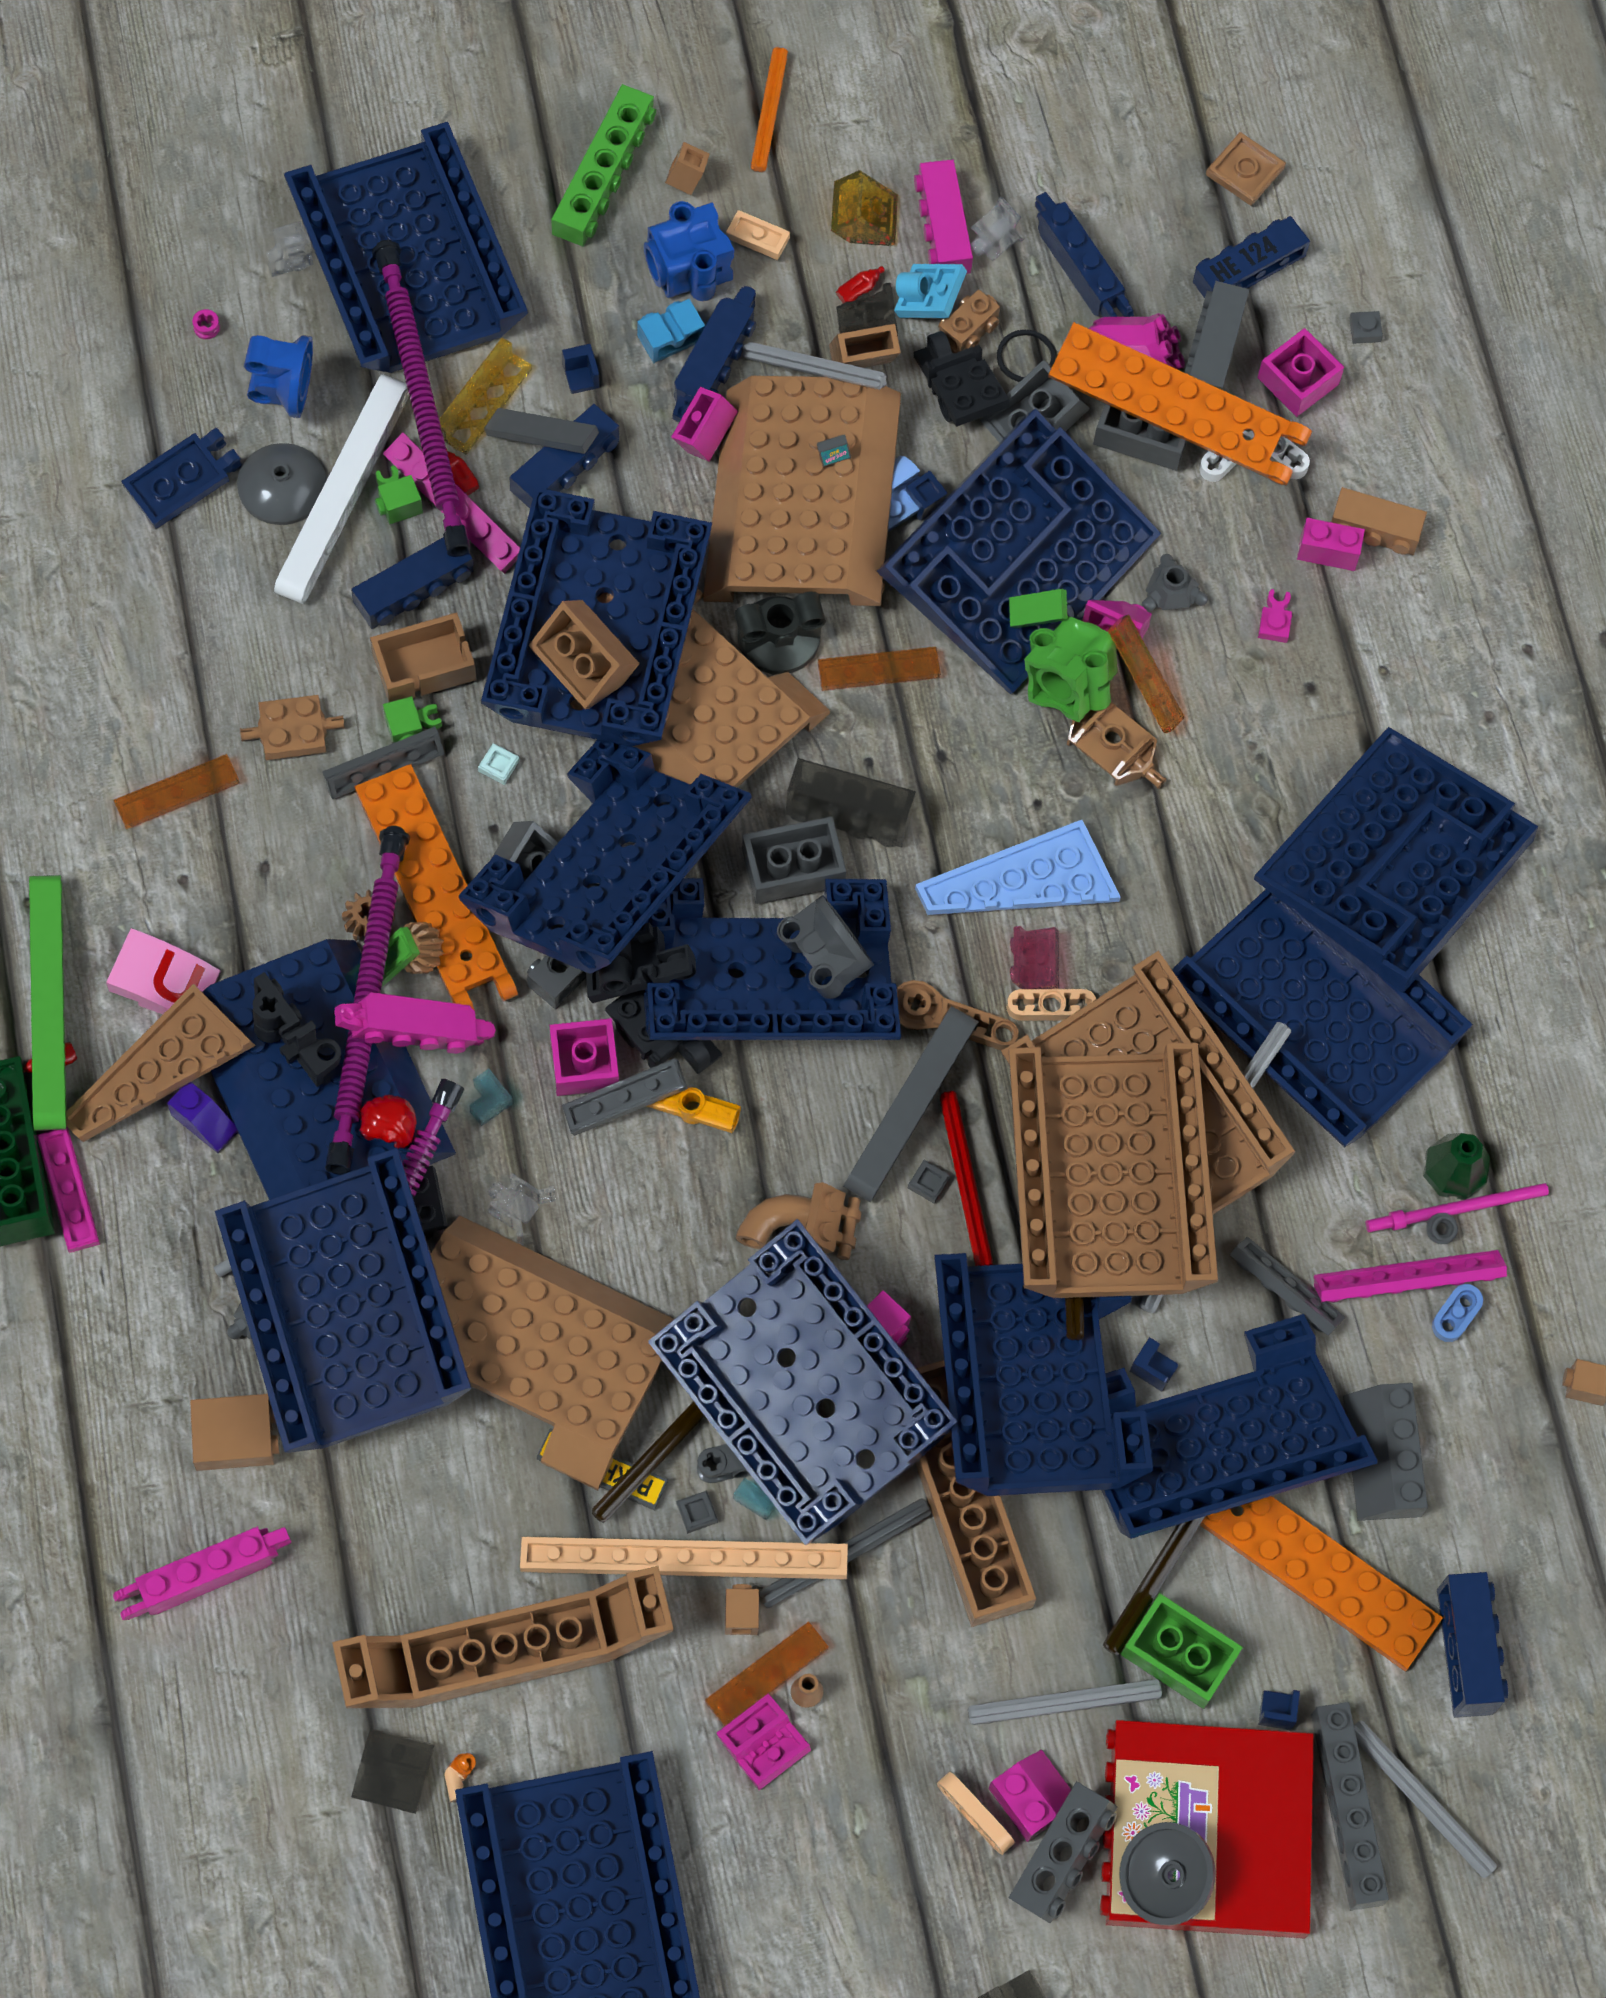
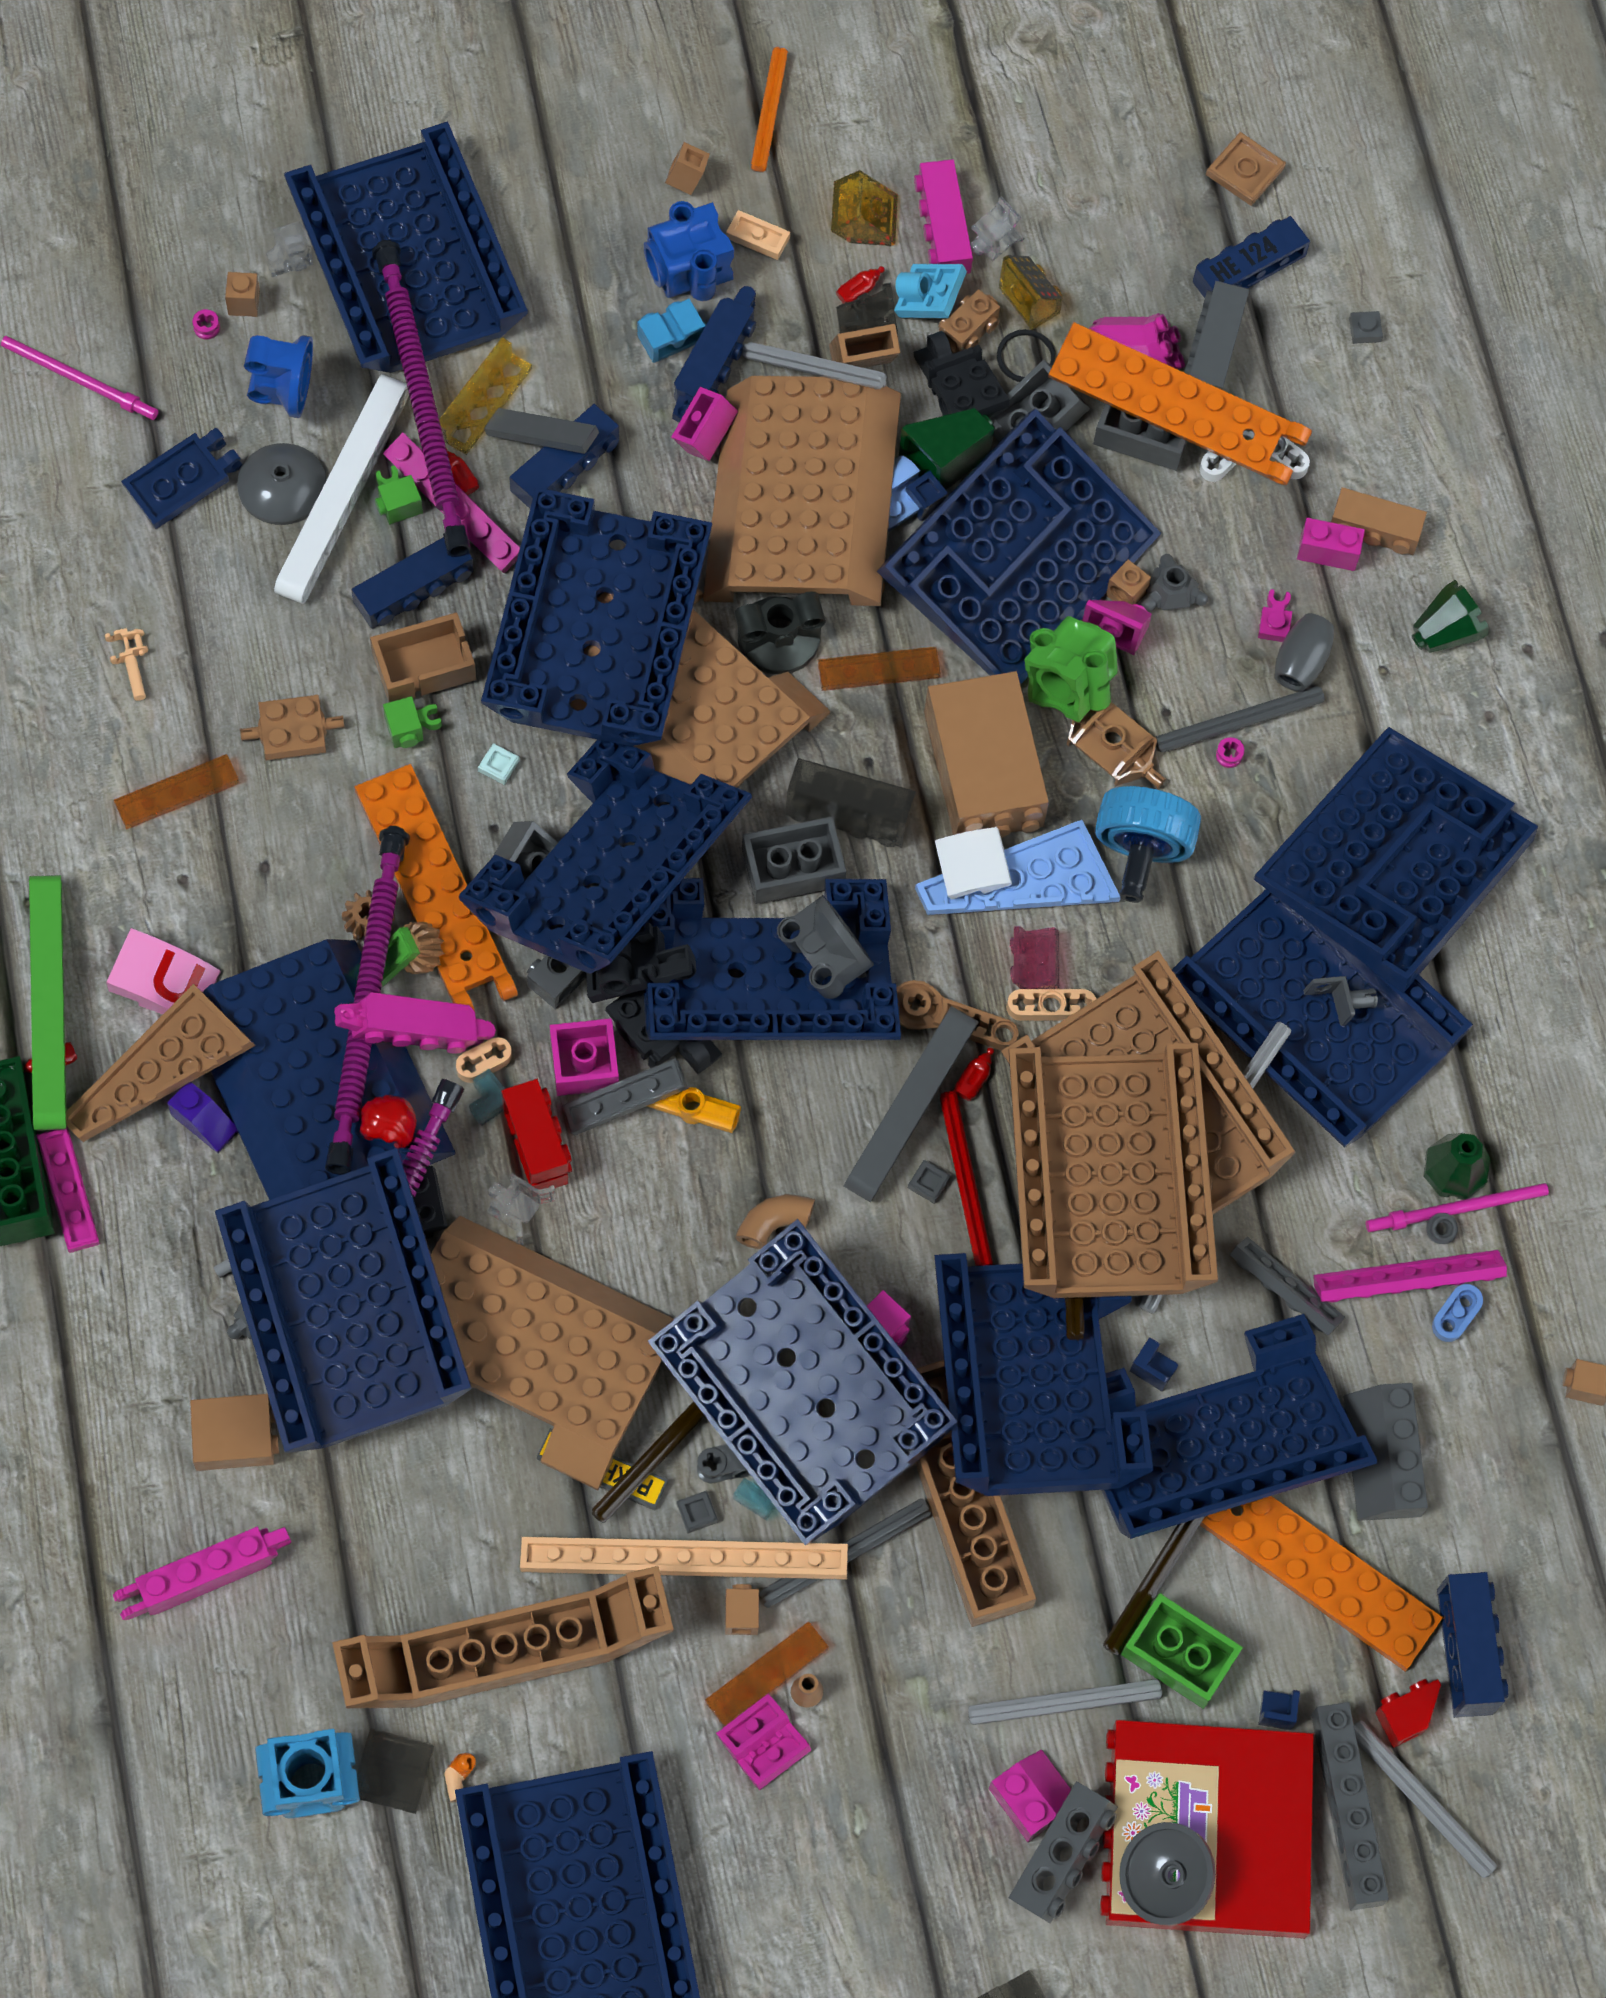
(126, 400): none -> dark pink bar
(128, 657): none -> light nougat piece
(242, 294): none -> medium nougat brick
(278, 1021): black plate -> none
(286, 1754): none -> dark azure piece
(411, 750): dark grey tile -> none
(479, 1054): none -> light nougat beam
(538, 1135): none -> red piece
(580, 368): dark blue panel -> none
(583, 653): medium nougat slope -> none
(627, 105): bright green brick -> none
(824, 1220): medium nougat plate -> none
(833, 450): tile -> none
(948, 444): none -> dark green slope
(973, 862): none -> white slope
(974, 1076): none -> red piece
(975, 1813): light nougat beam -> none
(986, 755): none -> medium nougat container
(1029, 290): none -> clear yellow slope
(1038, 608): bright green tile -> none
(1080, 259): dark blue hinge -> none
(1128, 584): none -> medium nougat brick
(1146, 674): clear orange tile -> none
(1147, 829): none -> dark azure wheel
(1230, 762): none -> dark pink bush
(1239, 719): none -> dark grey axle
(1300, 372): dark pink brick -> none
(1304, 652): none -> dark grey piece
(1344, 999): none -> dark grey bracket
(1410, 1714): none -> red slope
(1449, 621): none -> dark green cone

